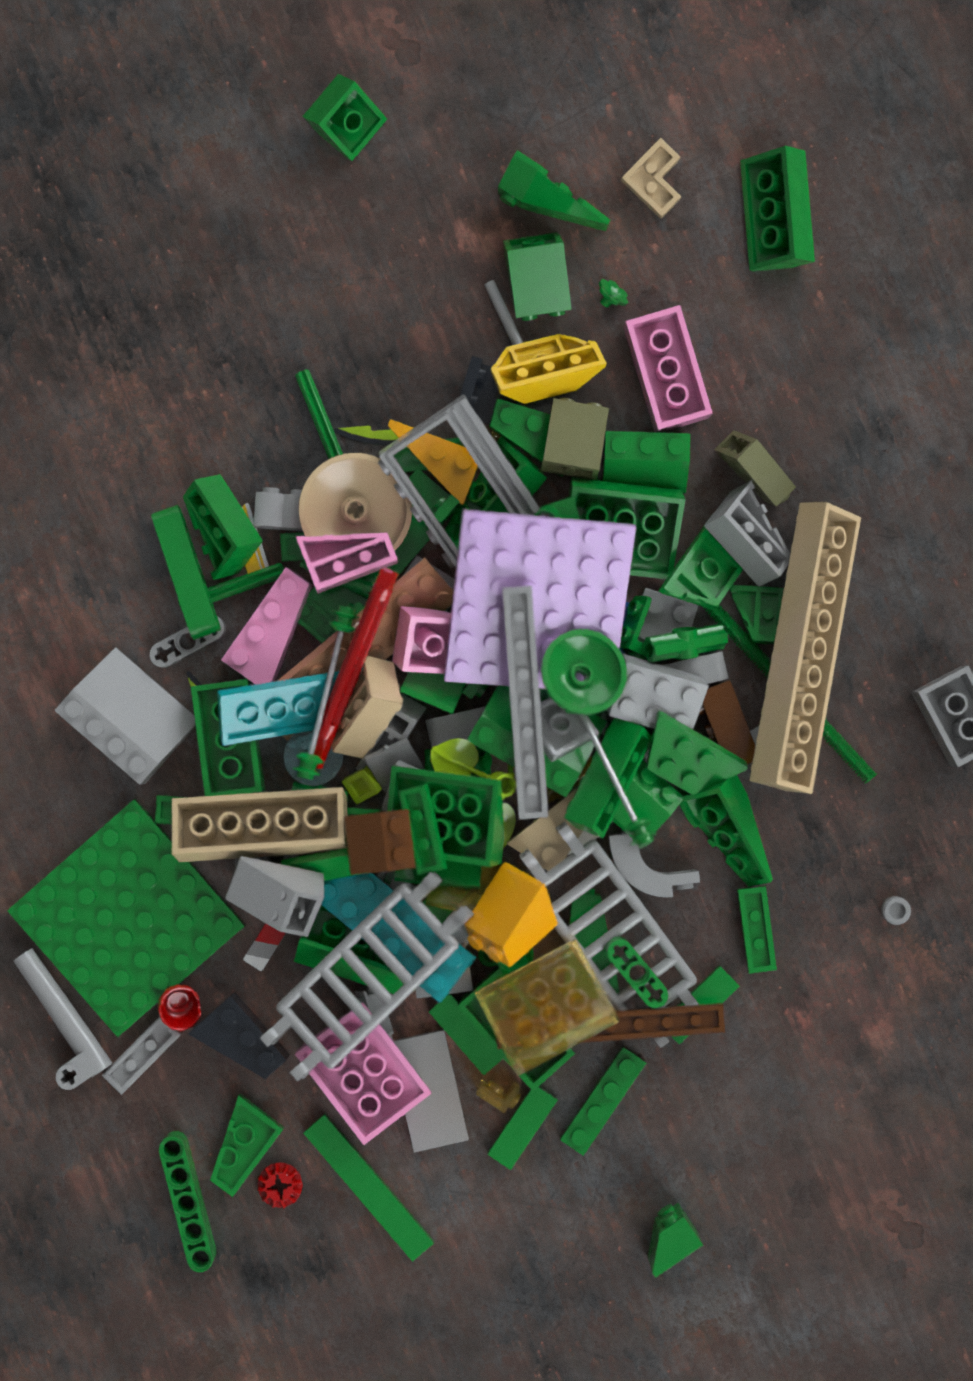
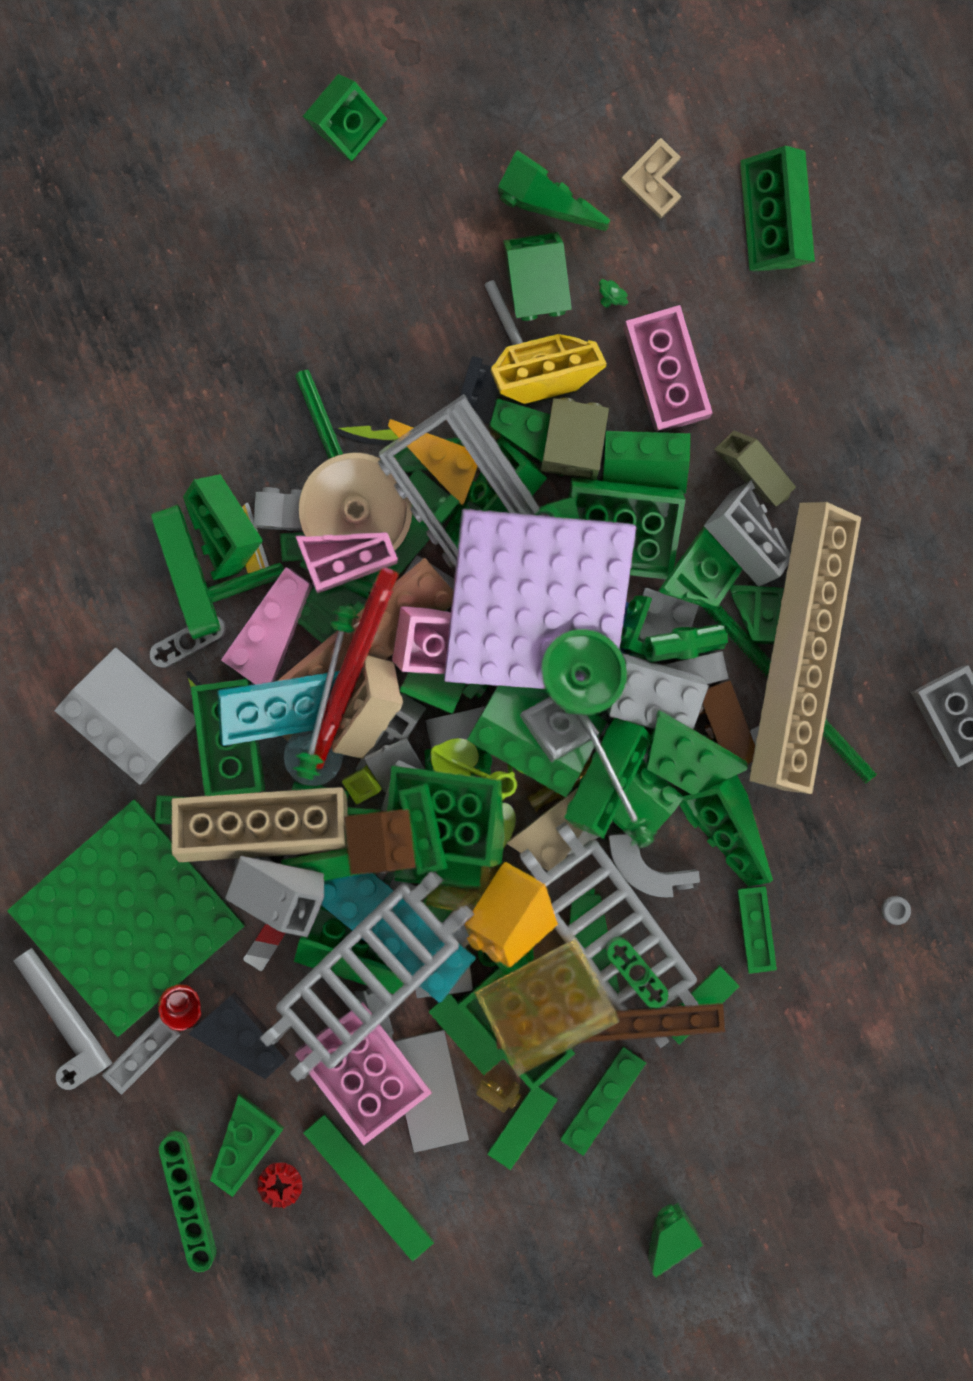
(525, 702): light grey plate -> none

